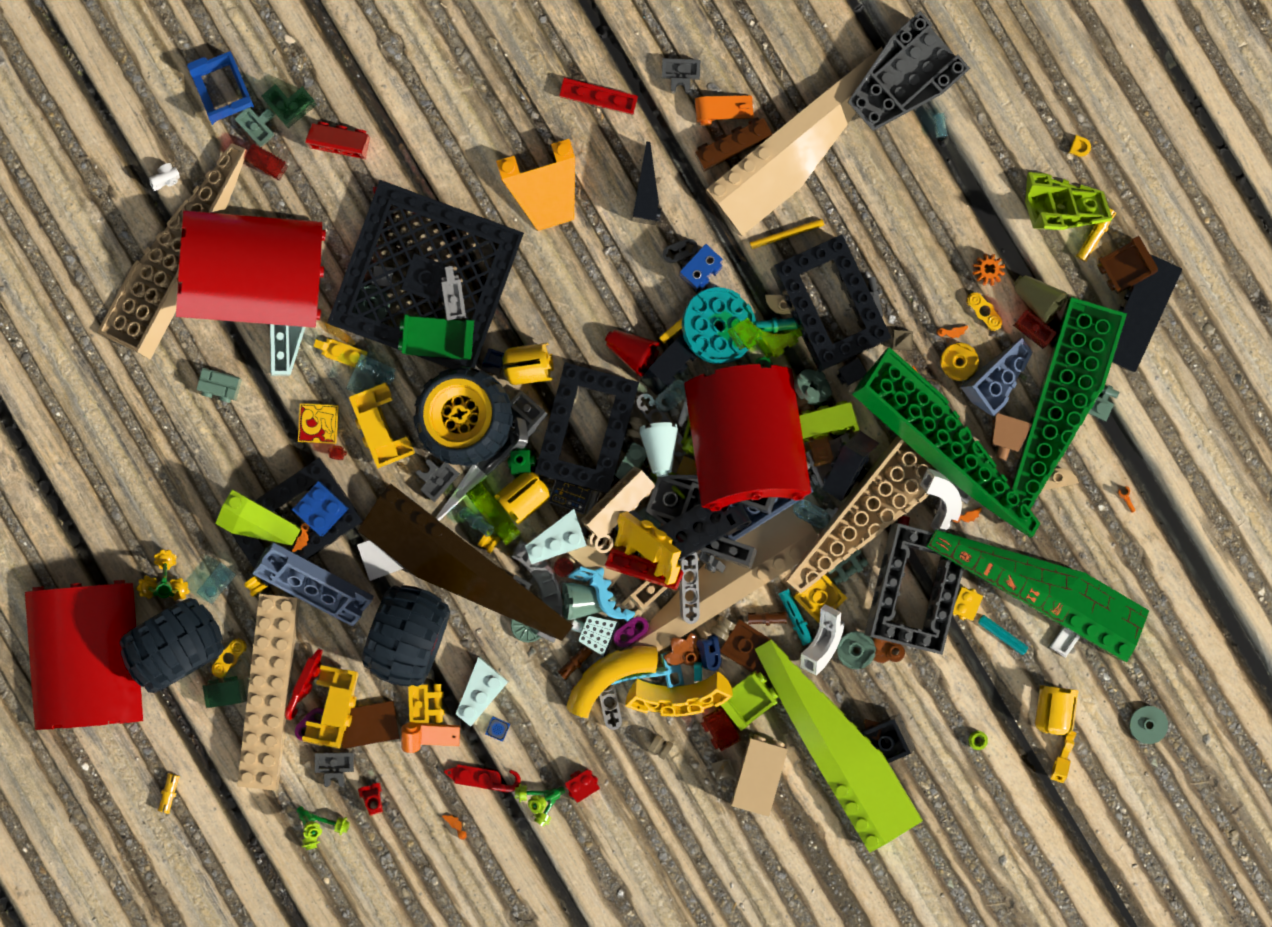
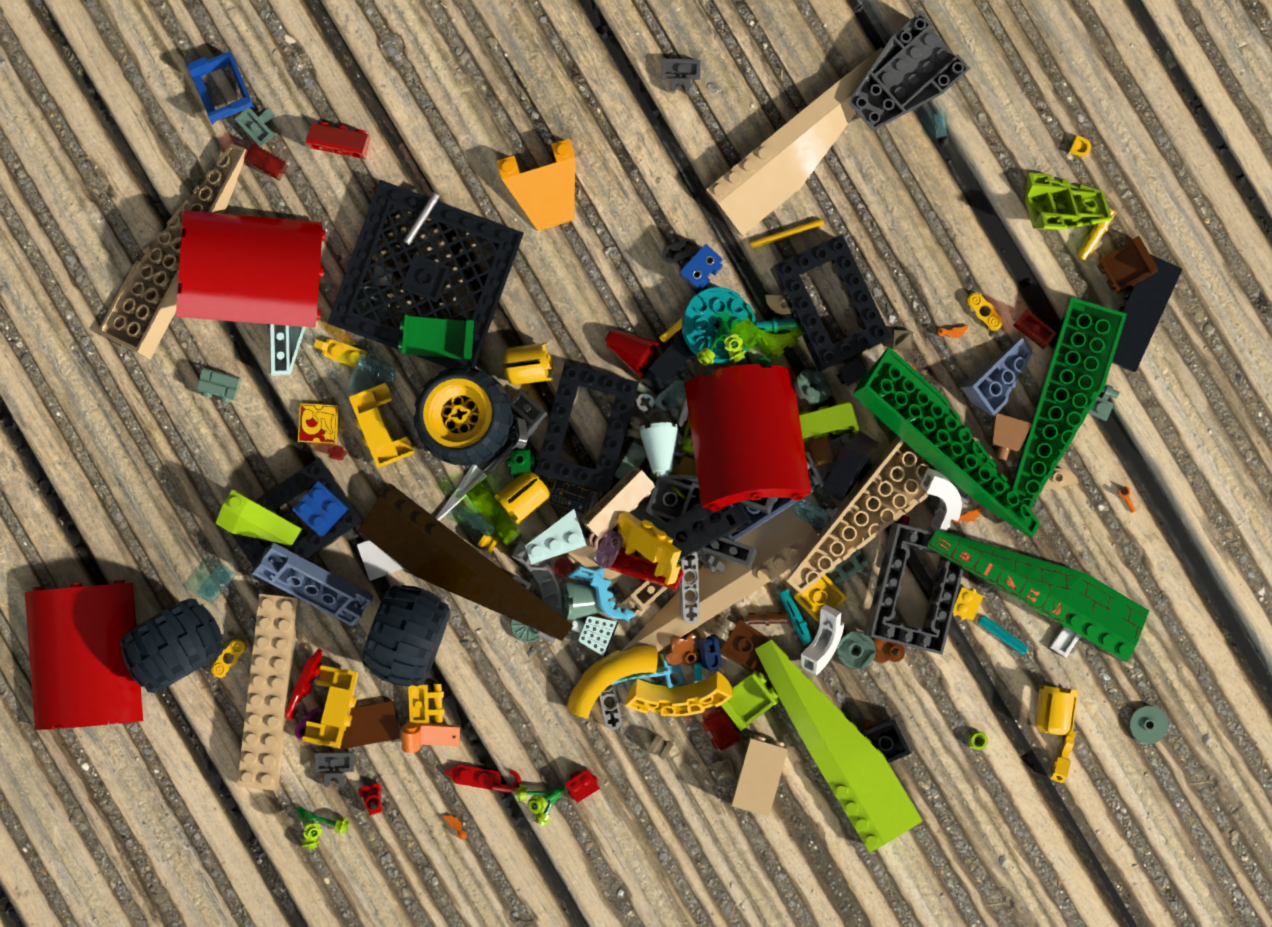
(166, 176): white plate -> none
(168, 793): yellow pin -> none
(177, 589): yellow plant -> none
(224, 693): clear green brick -> none
(255, 586): yellow wheel -> none
(289, 109): clear green brick -> none
(302, 540): orange piece -> none
(421, 218): none -> light grey bar
(437, 479): dark grey plate -> none
(453, 295): light grey hinge -> none
(480, 692): light aqua wedge -> none
(493, 362): dark blue slope -> none
(497, 729): tile -> none
(575, 662): reddish brown pin -> none
(598, 96): red plate -> none
(608, 549): none -> clear purple plate
(631, 631): magenta plate -> none
(647, 202): black slope -> none
(722, 107): orange door -> none
(732, 344): none -> lime plant
(733, 144): reddish brown brick -> none
(875, 293): dark grey piece -> none
(956, 352): yellow plate -> none
(988, 262): orange gear -> none
(1040, 297): olive cone -> none

